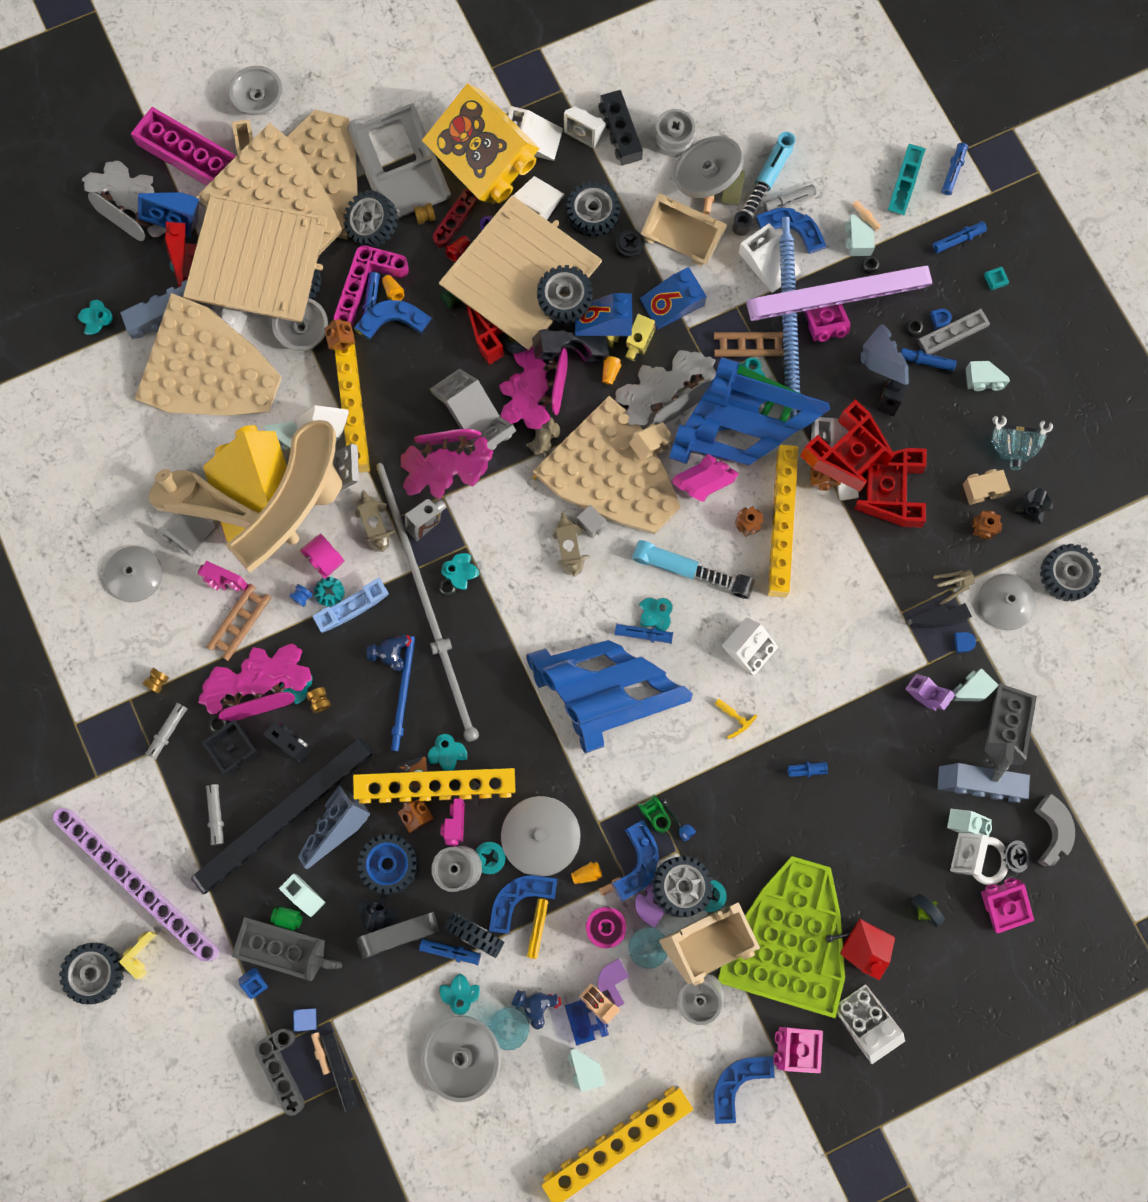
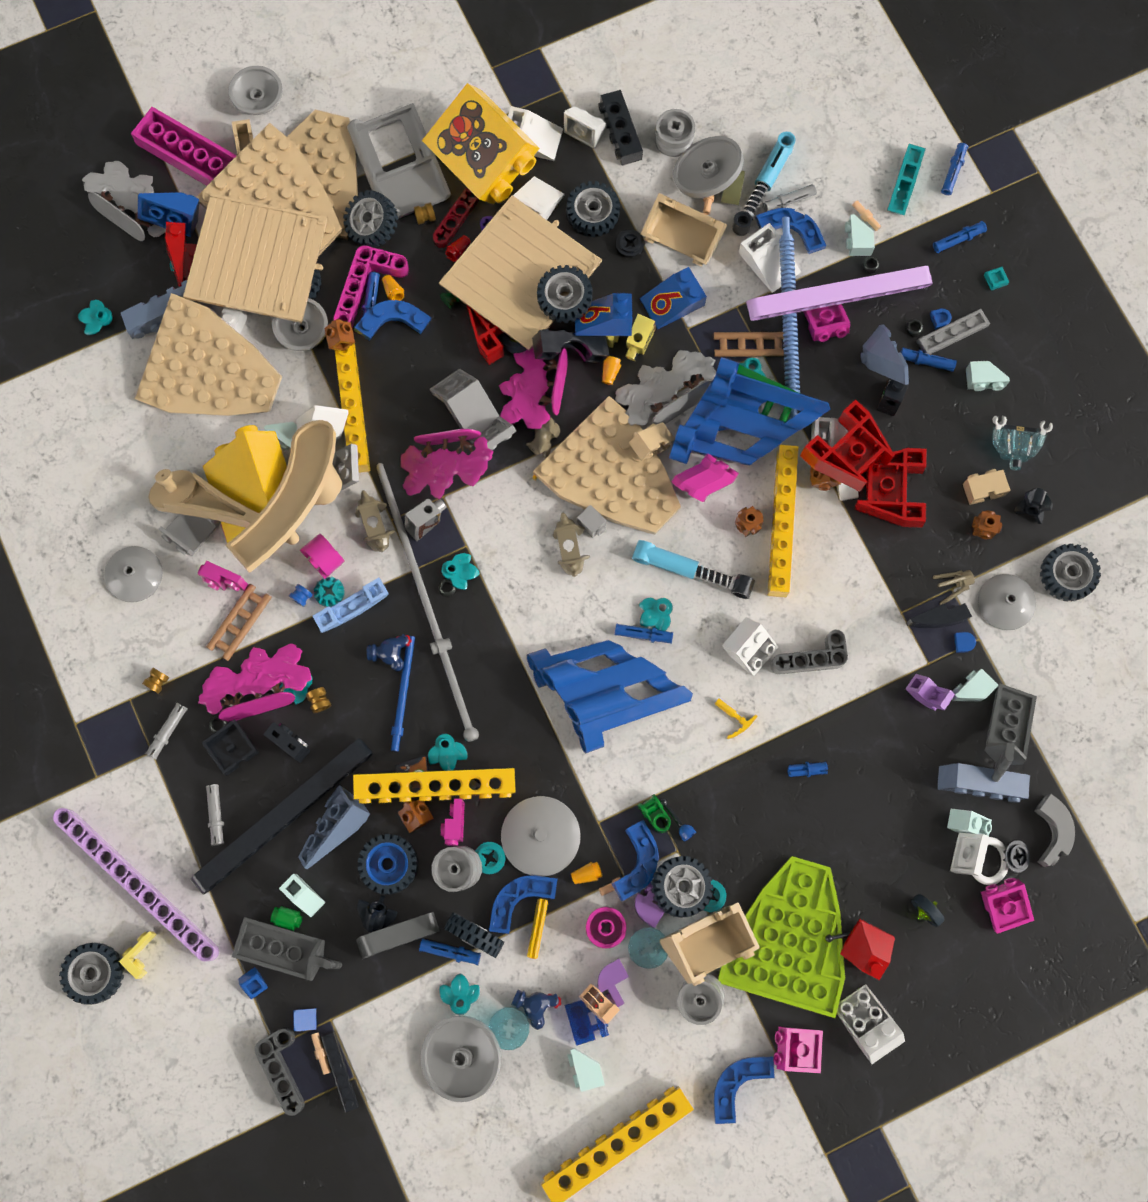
(808, 657): none -> dark grey beam

